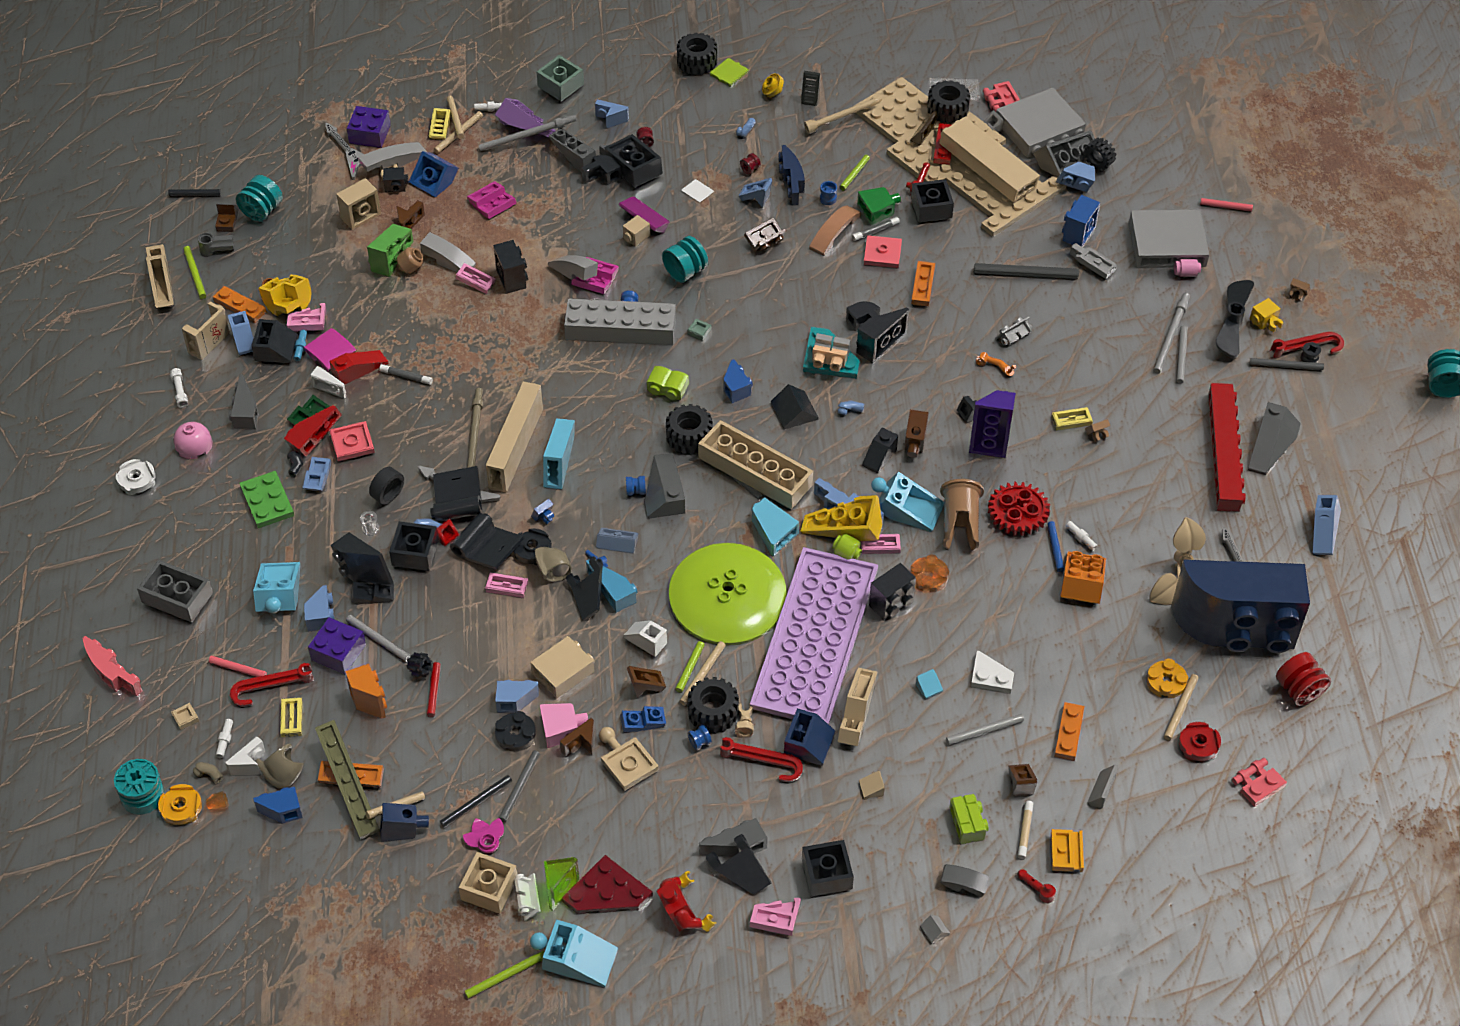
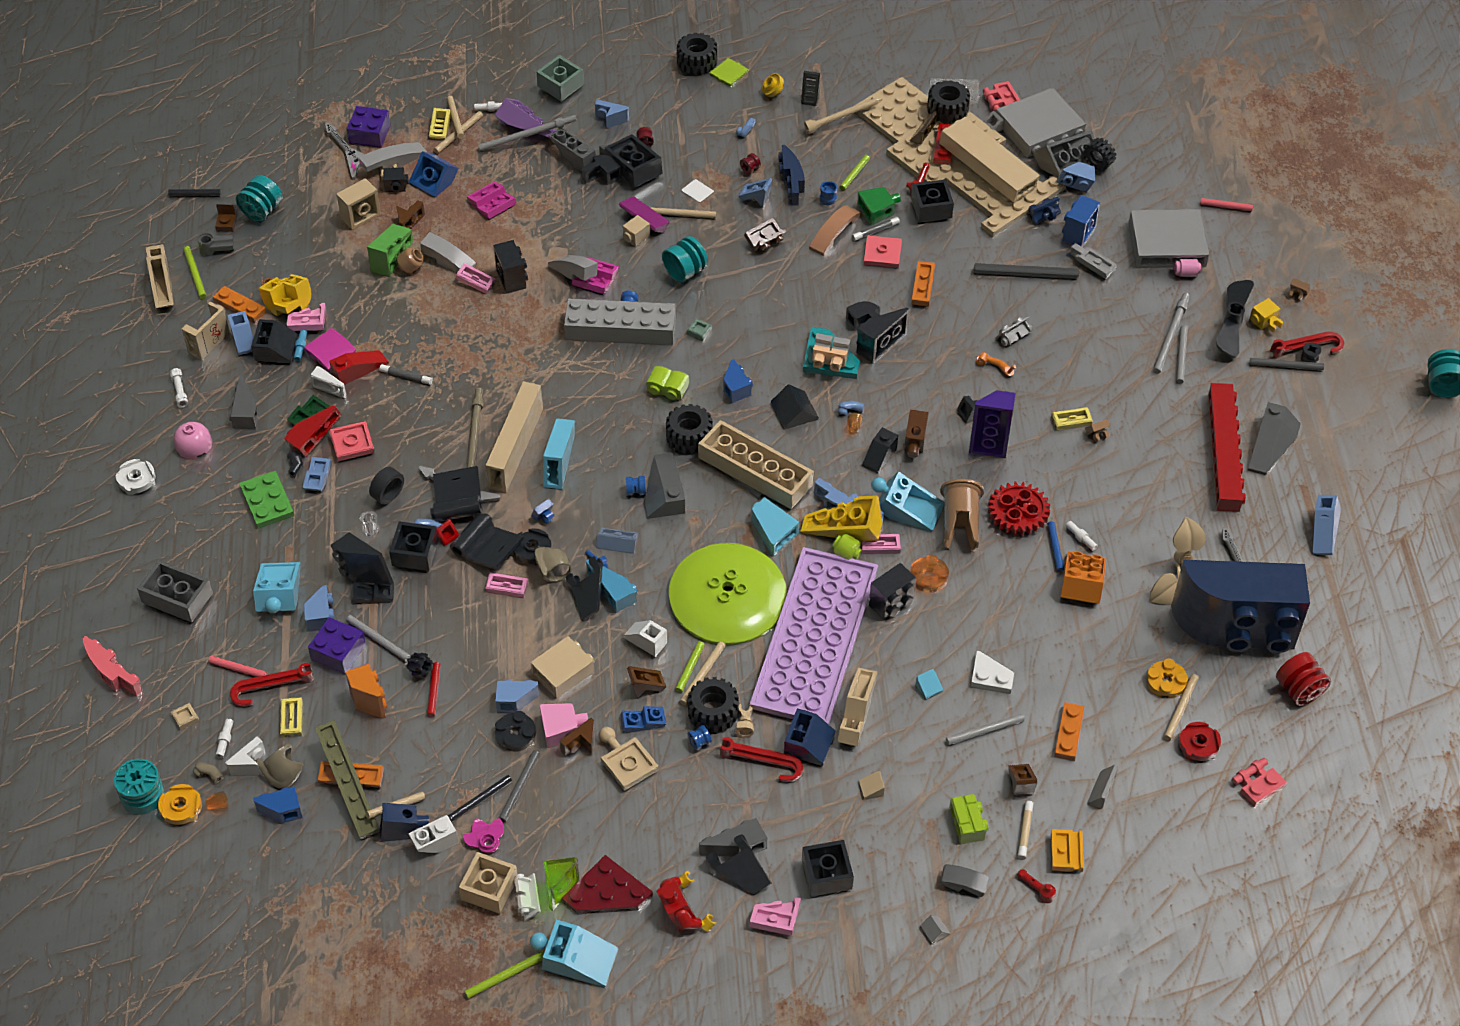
(435, 836): none -> white slope
(686, 213): none -> tan bar
(854, 422): none -> clear orange hose
(1046, 210): none -> dark blue hips

